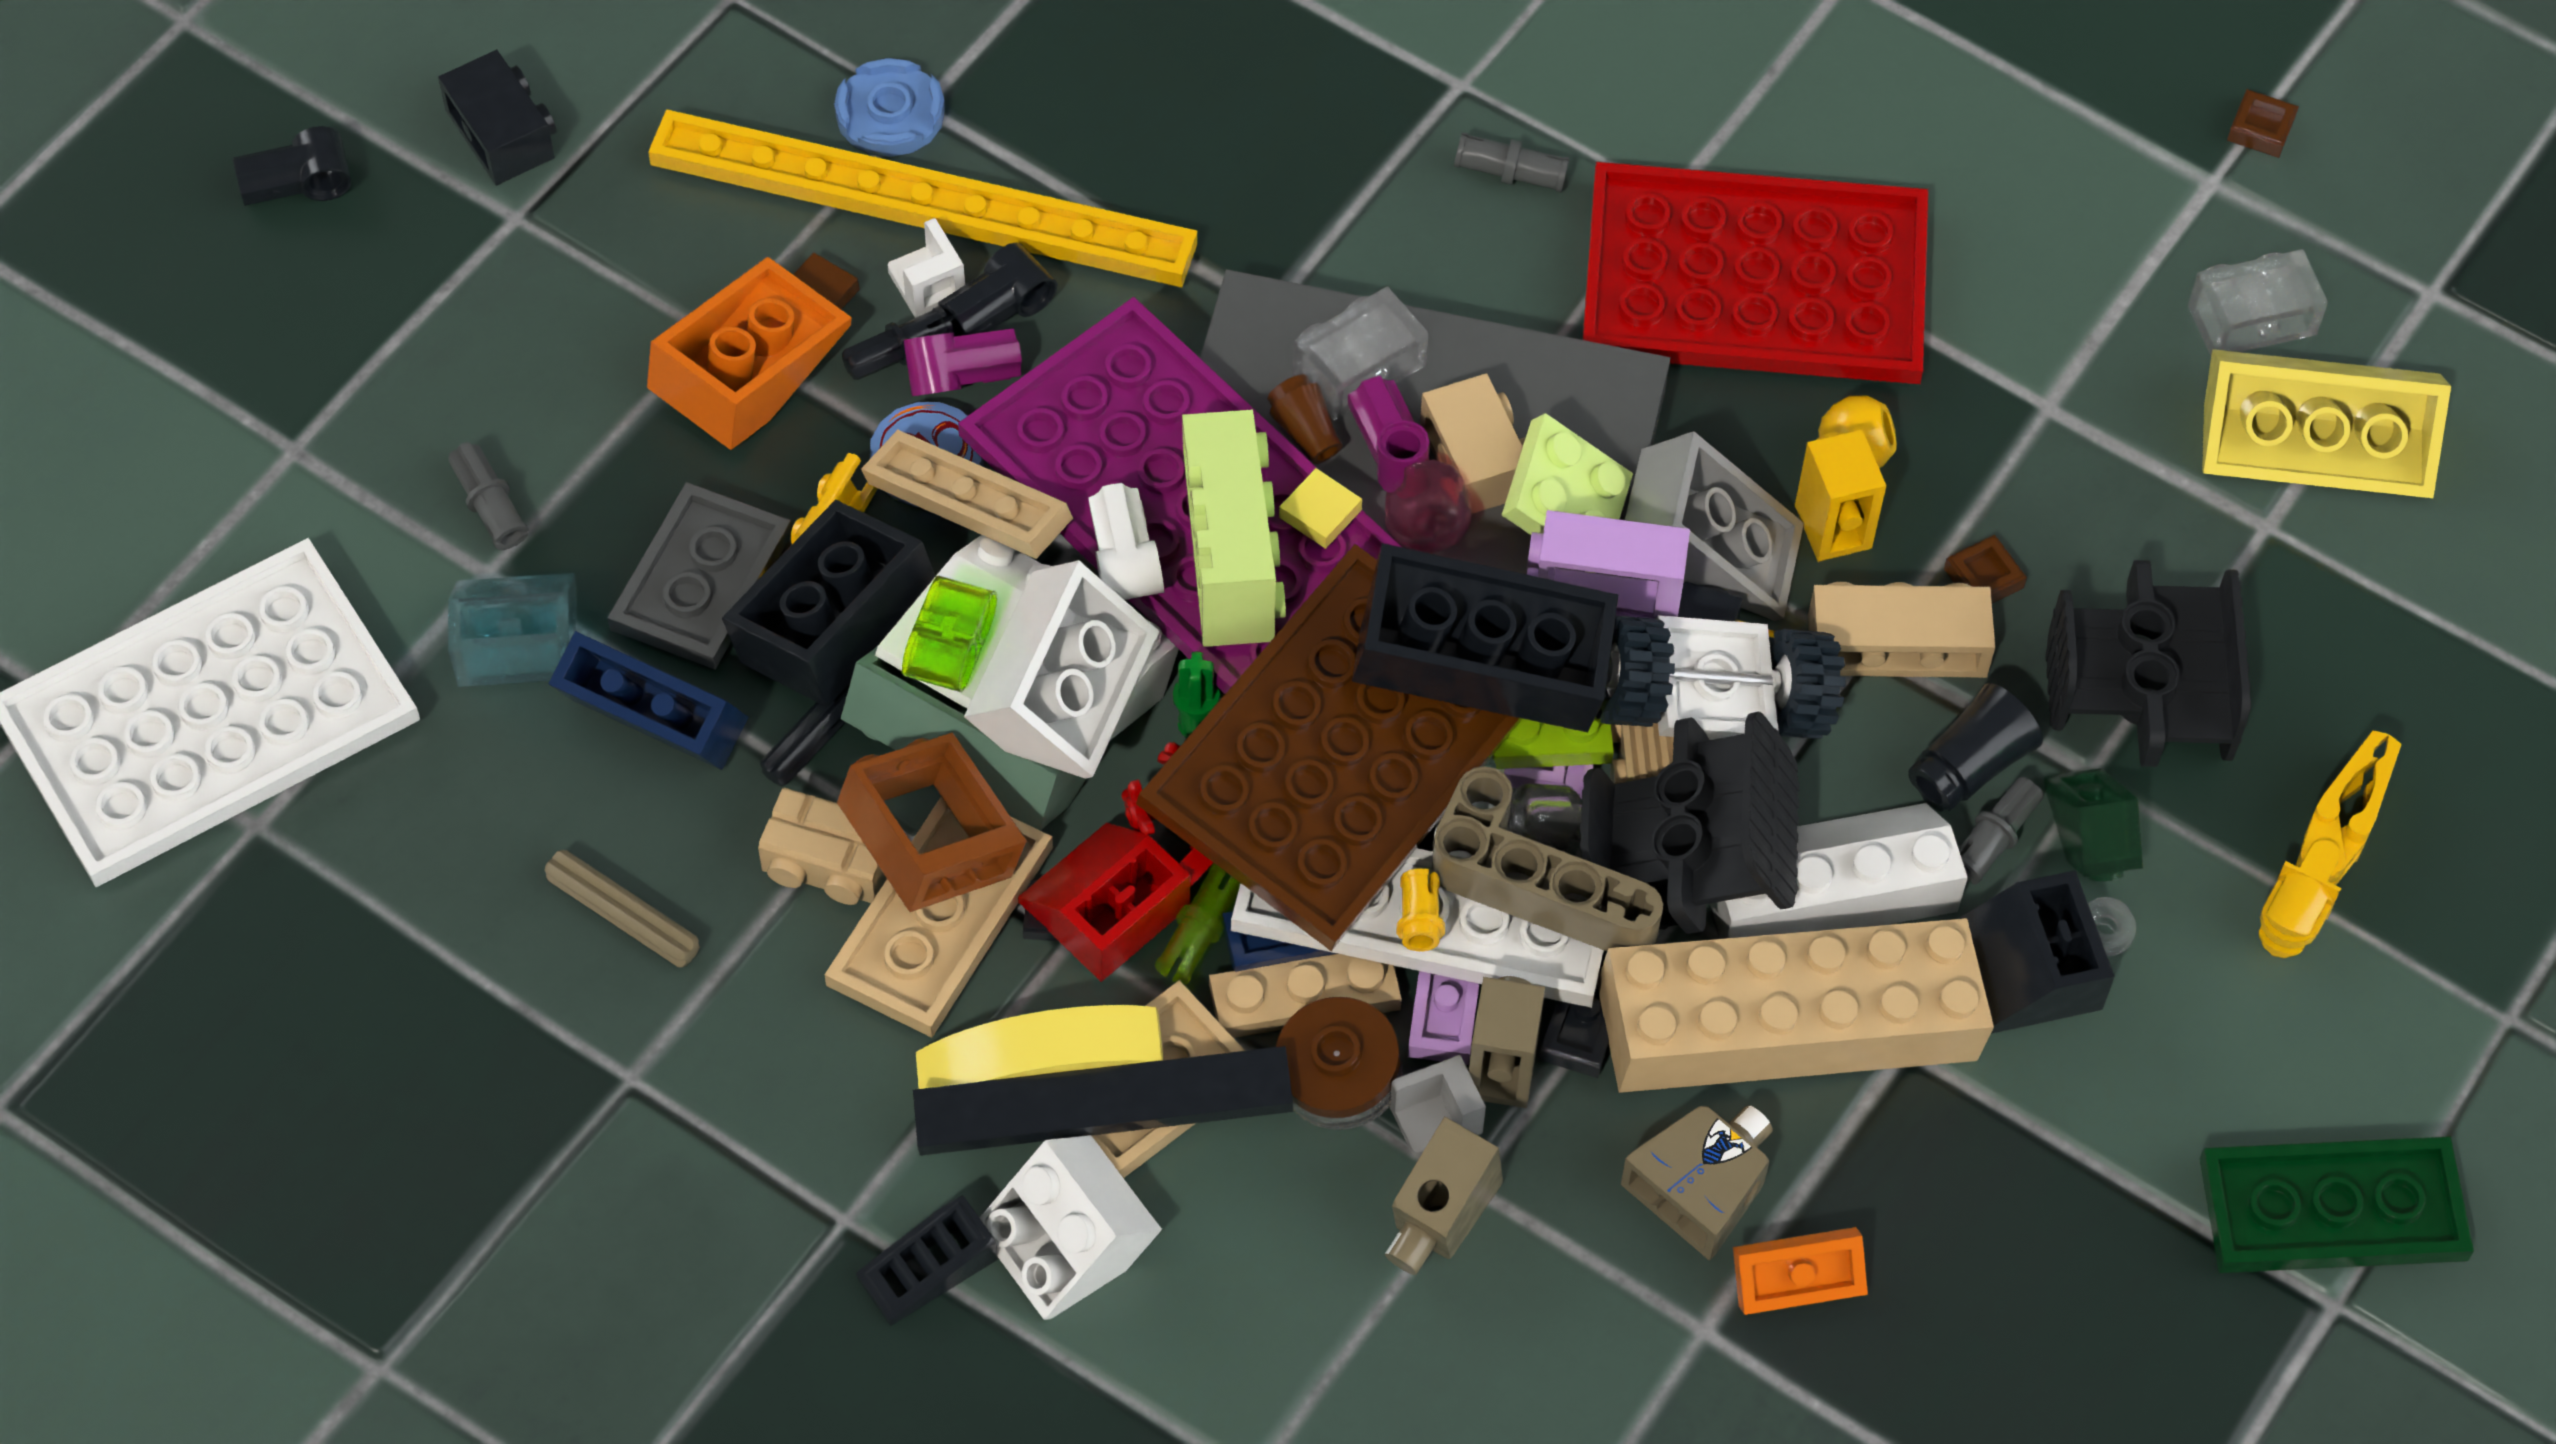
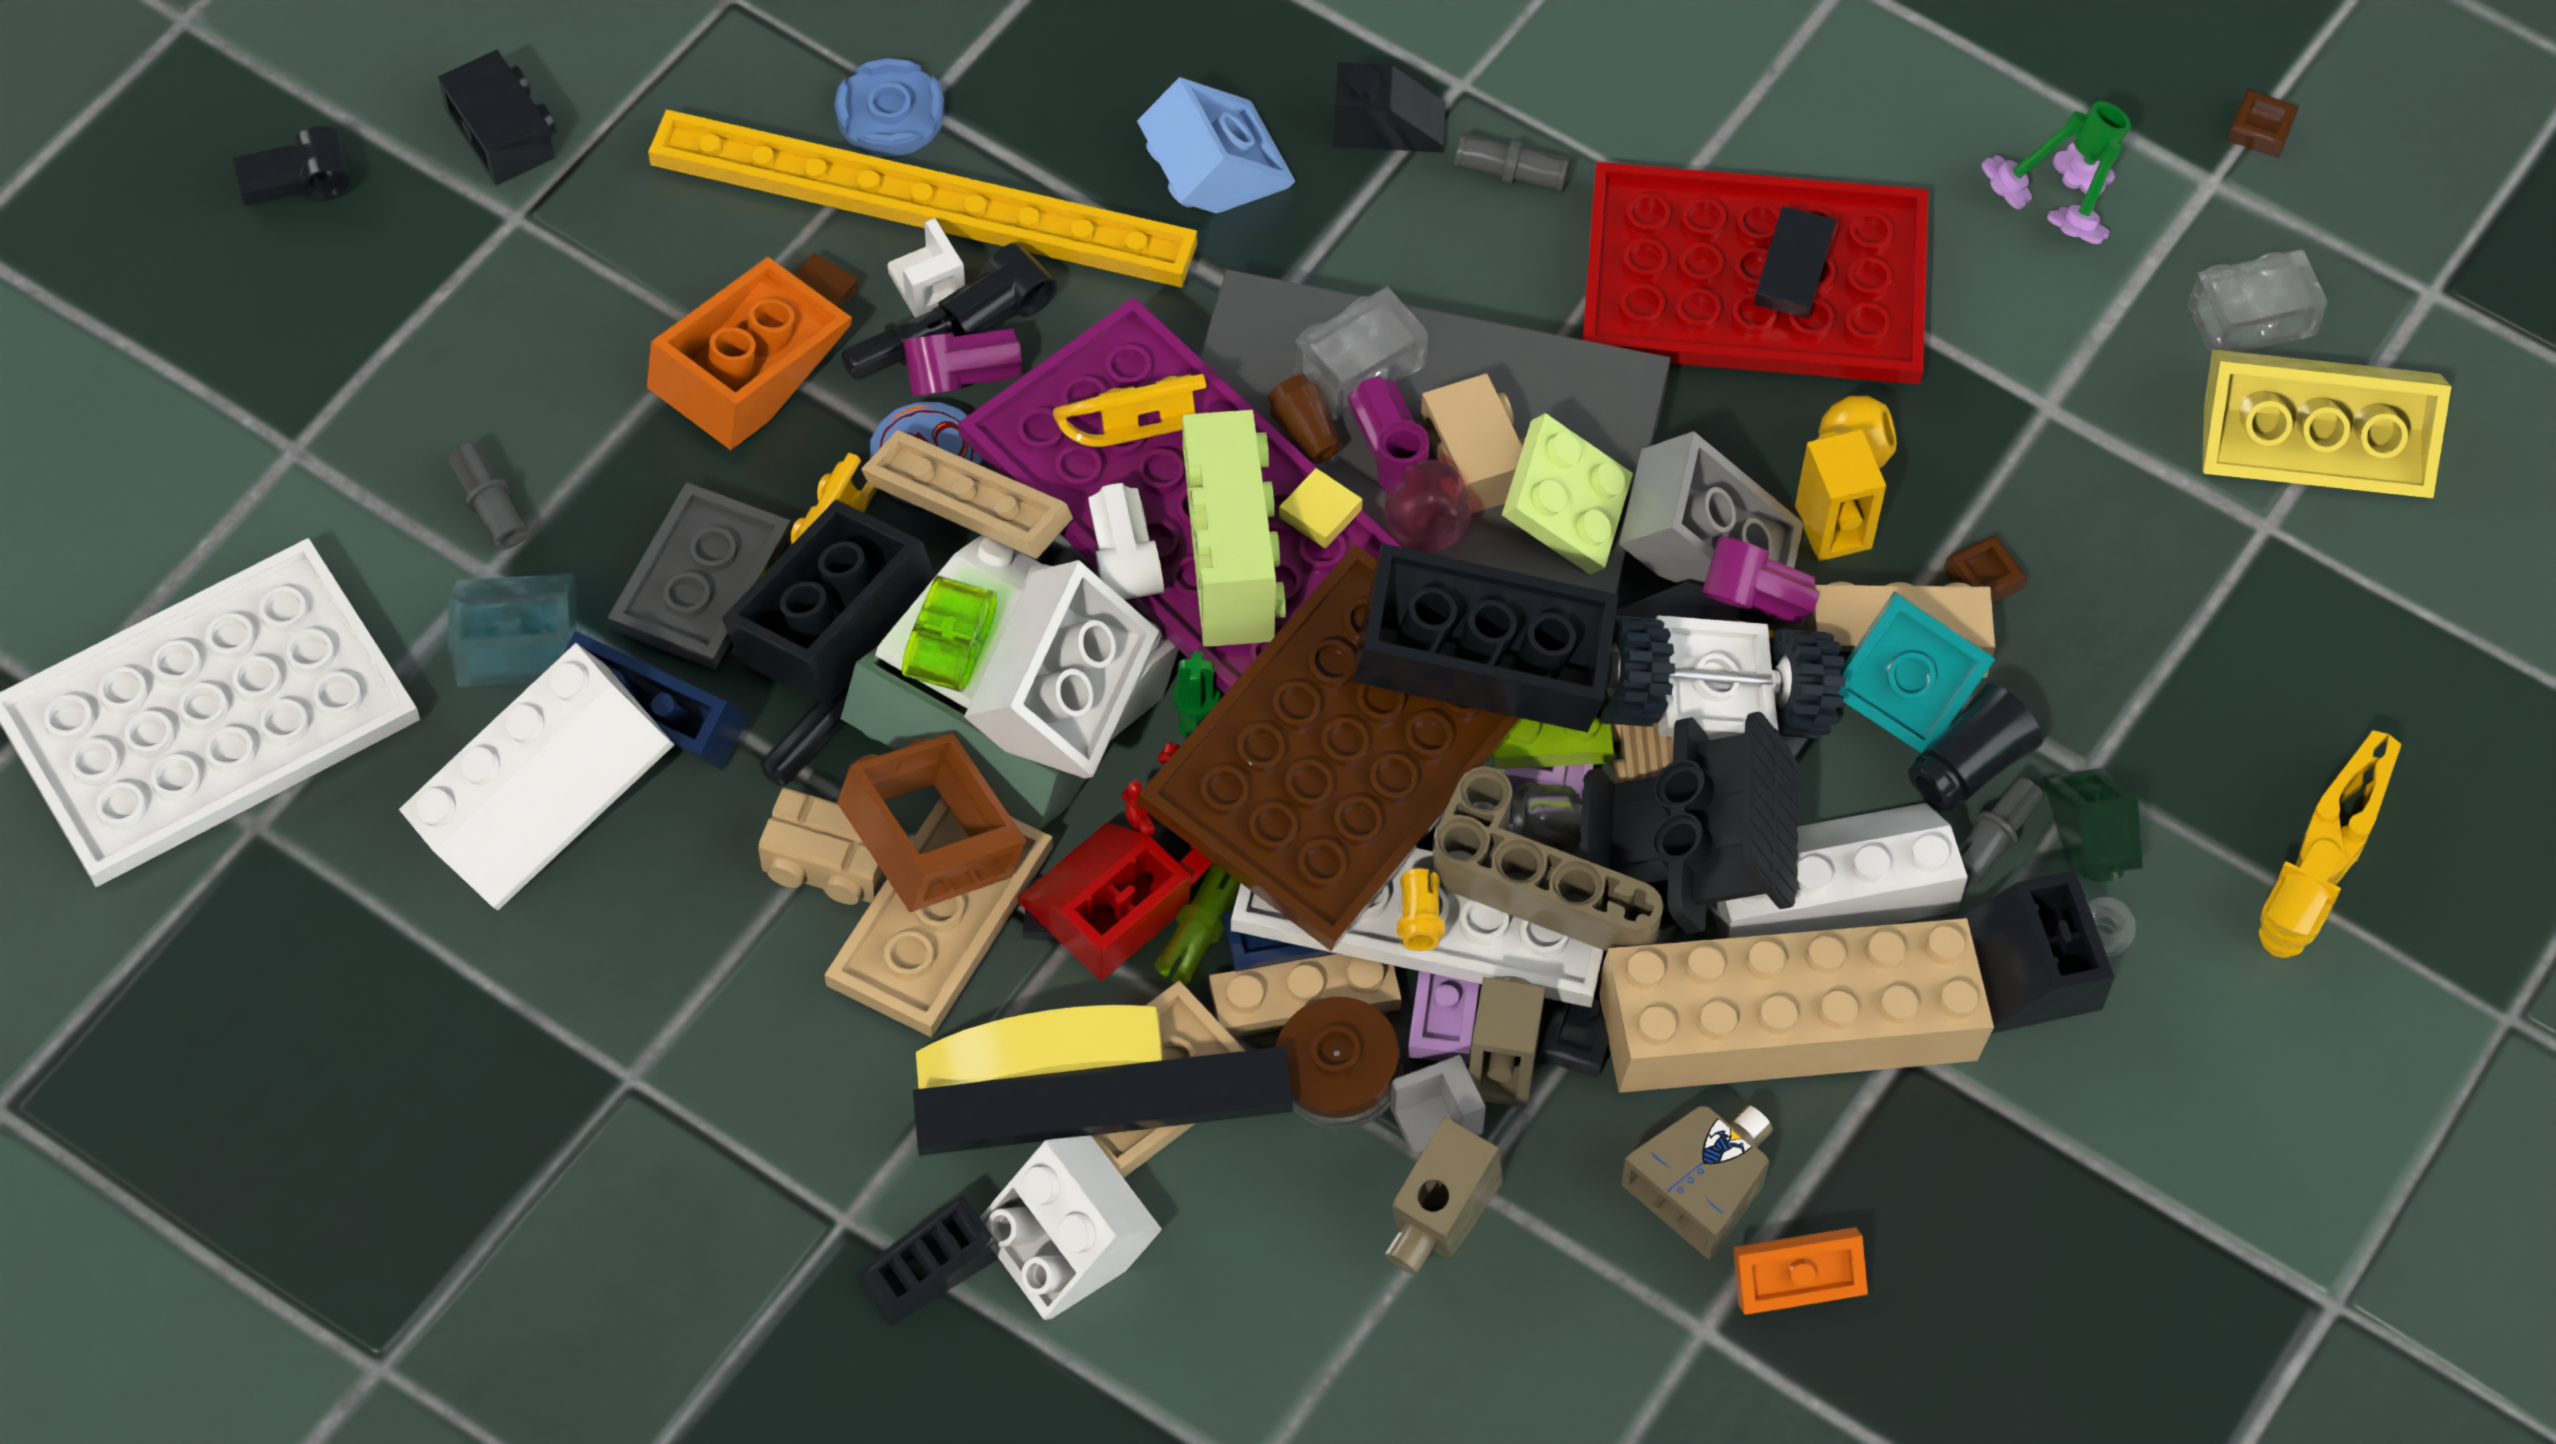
(536, 776): none -> white slope
(622, 908): dark tan axle -> none
(1122, 406): none -> yellow piece
(1212, 148): none -> light blue slope
(1385, 110): none -> black slope
(1614, 549): lavender window -> none
(1748, 579): none -> magenta piece
(1795, 262): none -> black tile
(1912, 673): none -> teal plate
(2084, 166): none -> plant
(2191, 662): black piece -> none
(2335, 1204): dark green plate -> none

